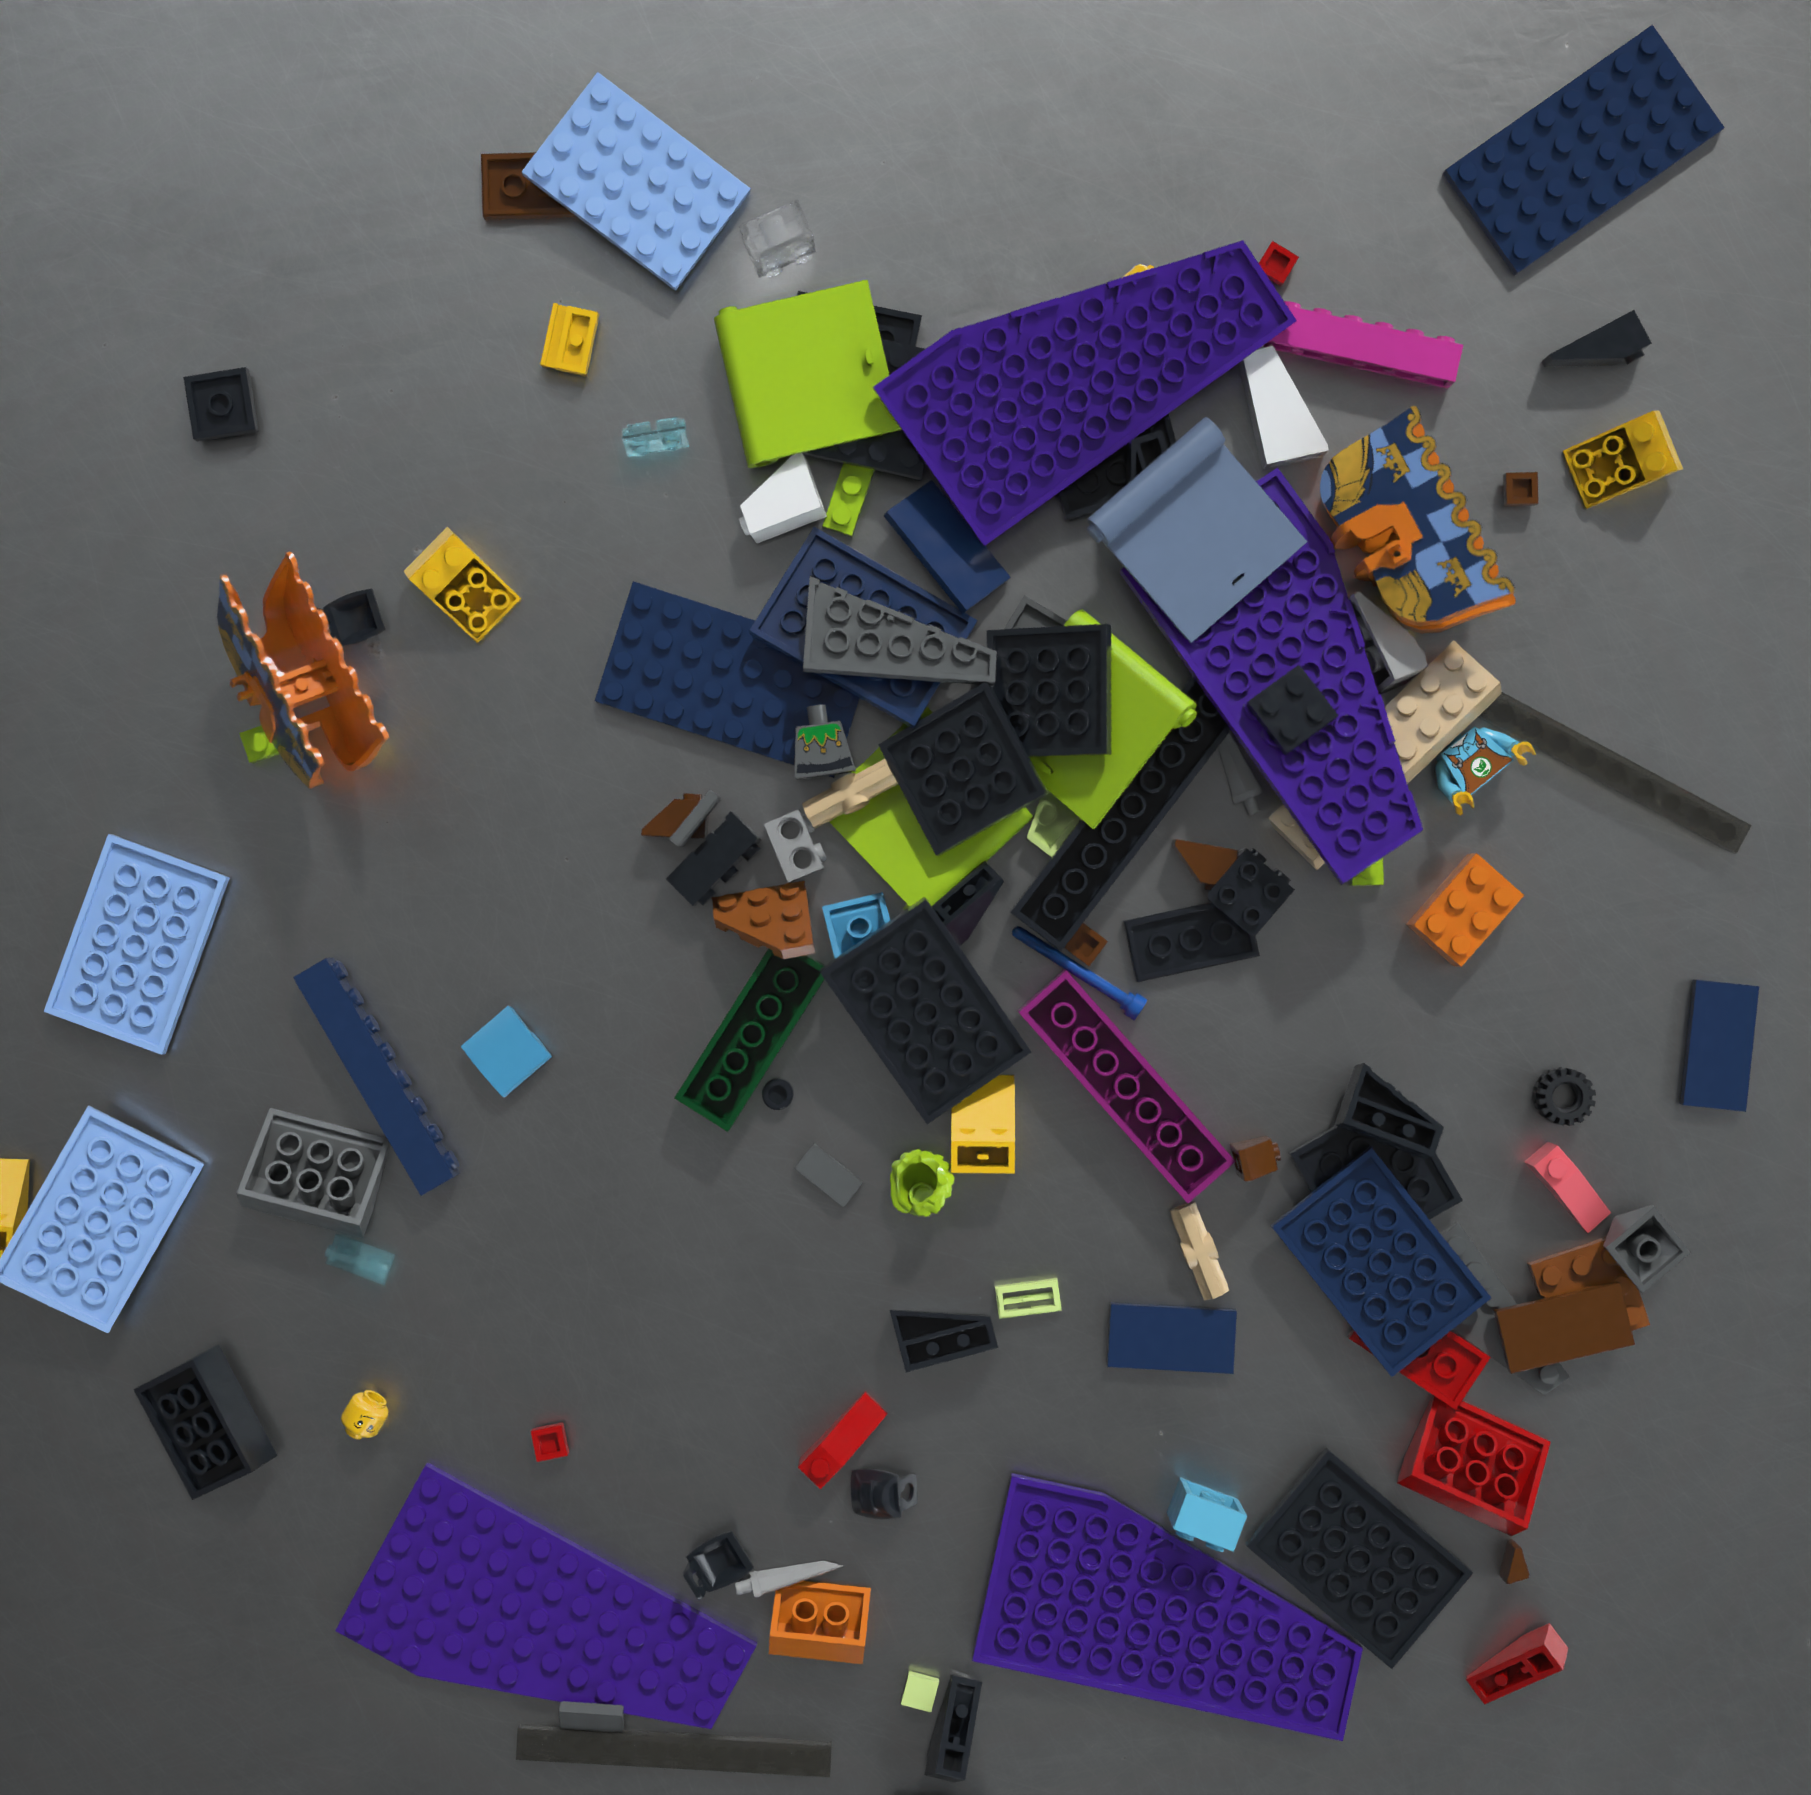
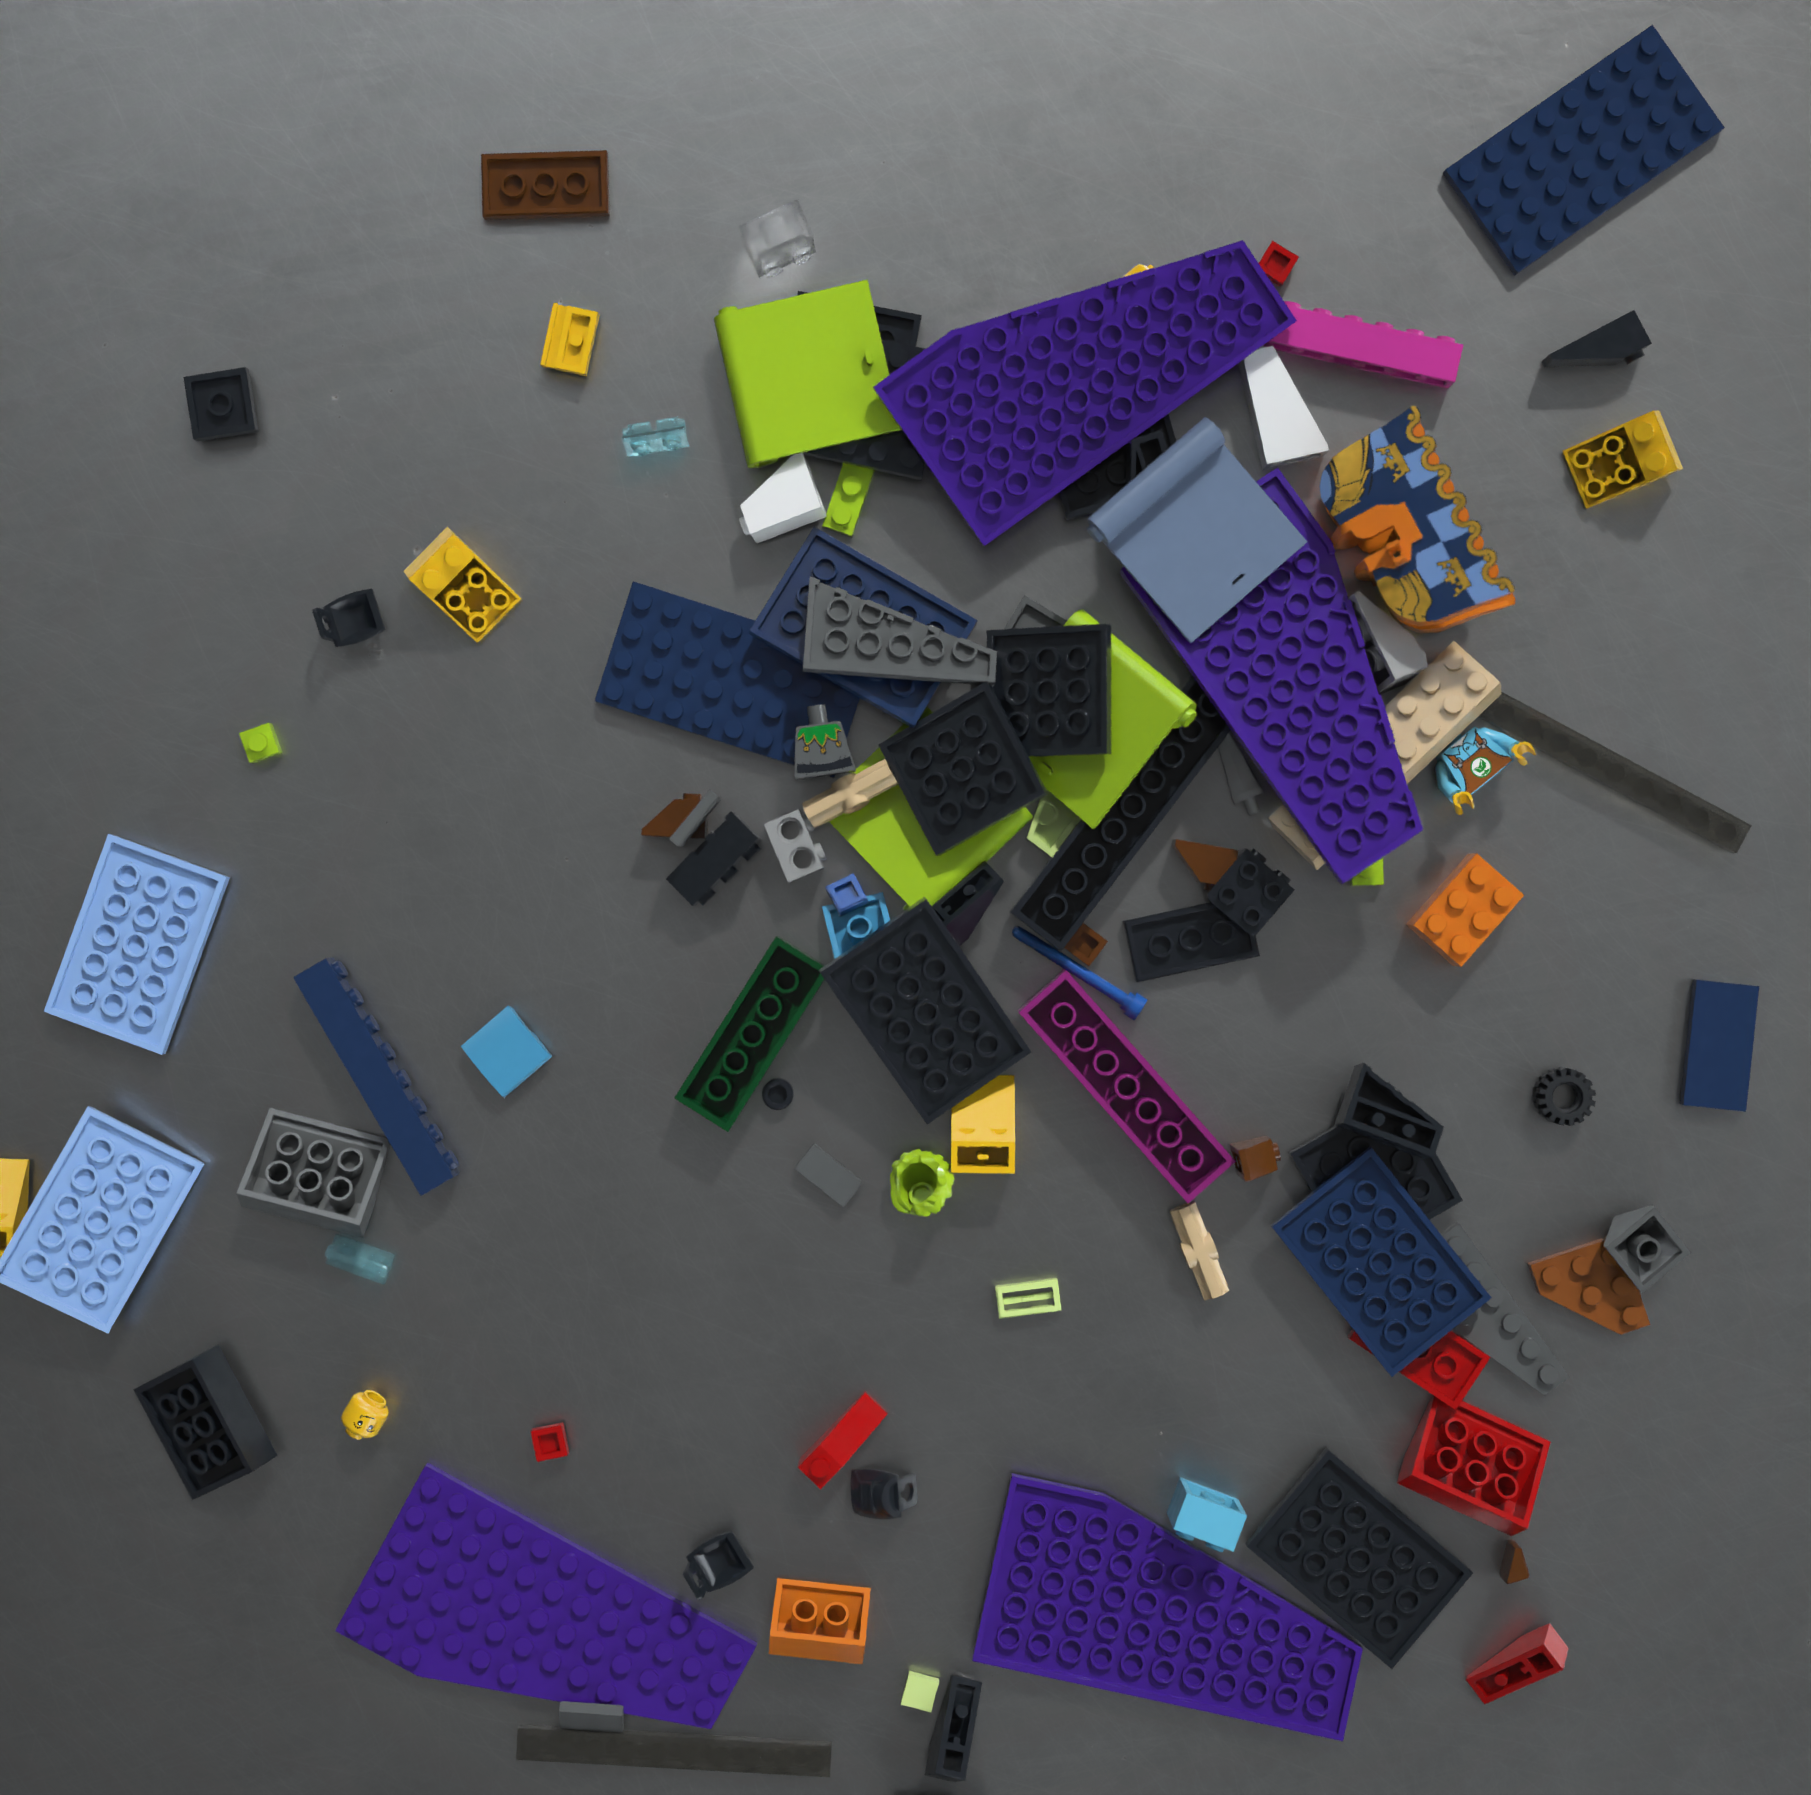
(295, 666): orange animal -> none
(636, 181): light blue plate -> none
(769, 917): dark orange plate -> none
(773, 1579): light grey bar -> none
(846, 894): none -> blue tile
(940, 1337): black wedge -> none
(946, 546): dark blue tile -> none
(1171, 1338): dark blue tile -> none
(1292, 710): black plate -> none
(1520, 489): reddish brown plate -> none
(1564, 1327): reddish brown tile -> none
(1568, 1185): coral slope -> none

